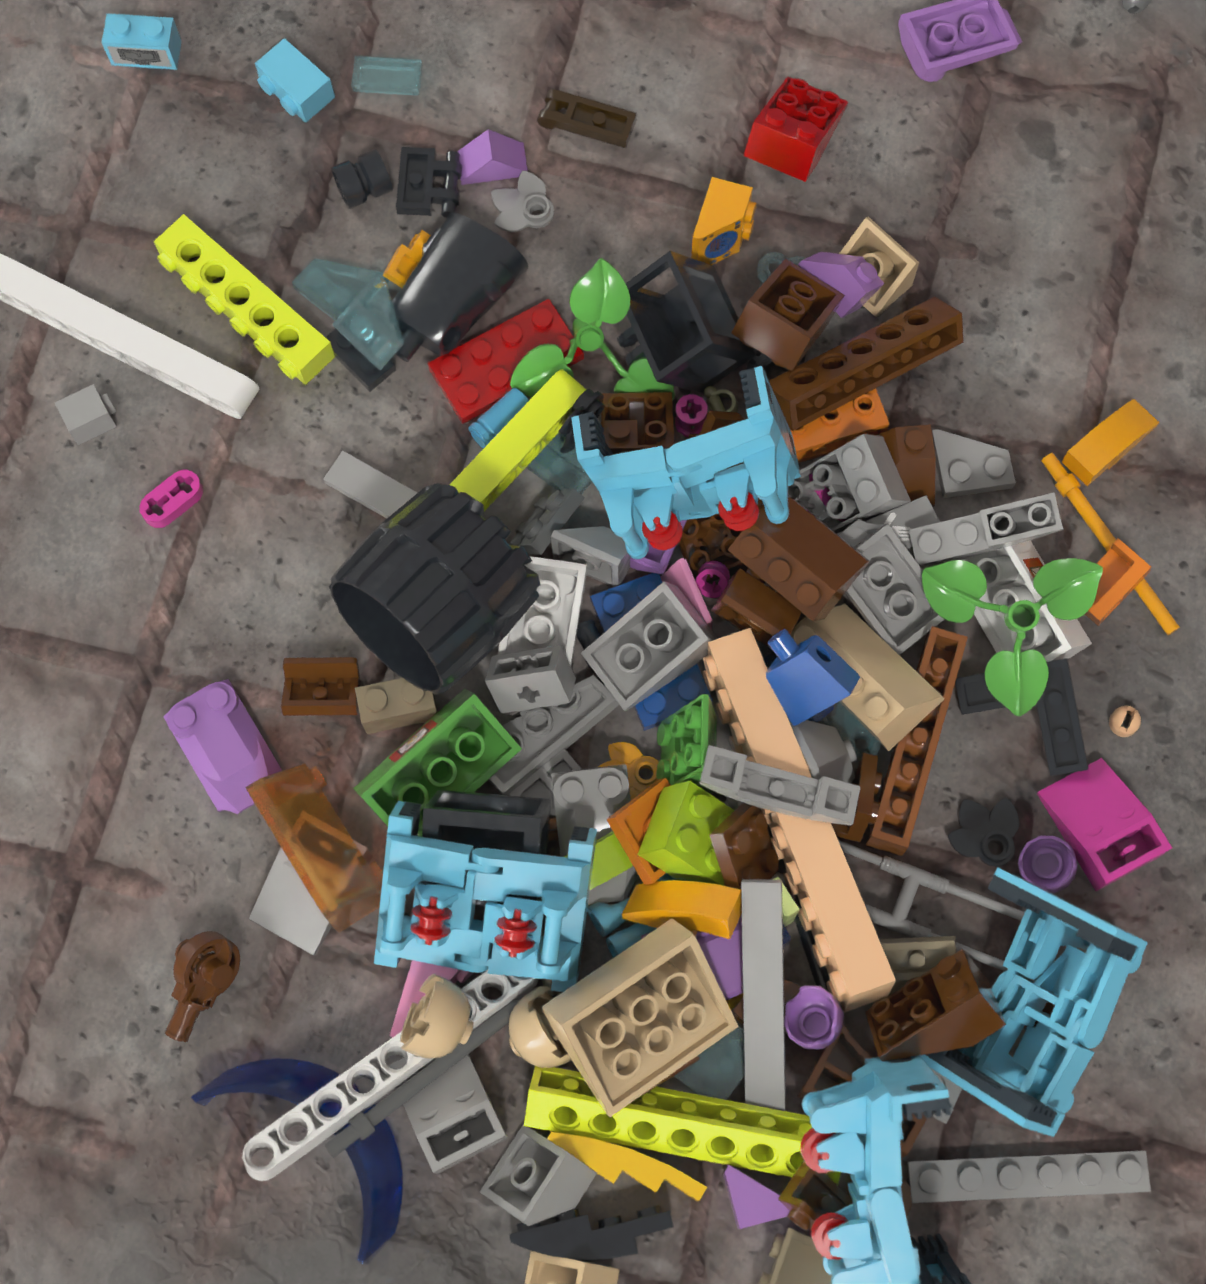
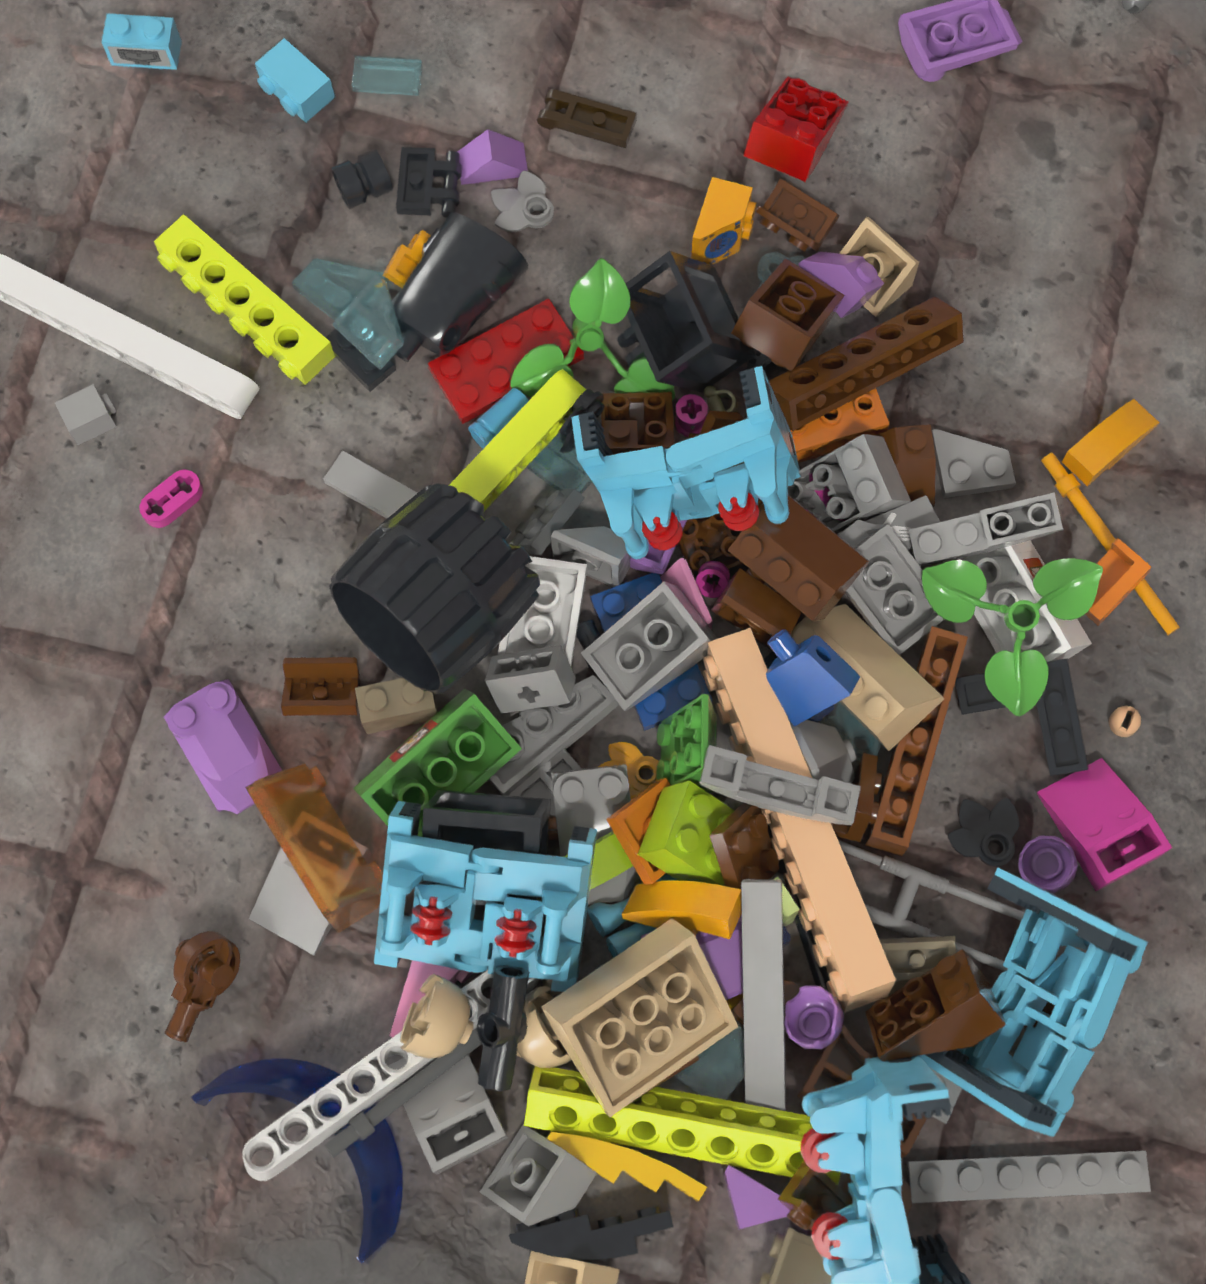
(503, 1027): none -> black piece
(798, 215): none -> reddish brown bracket

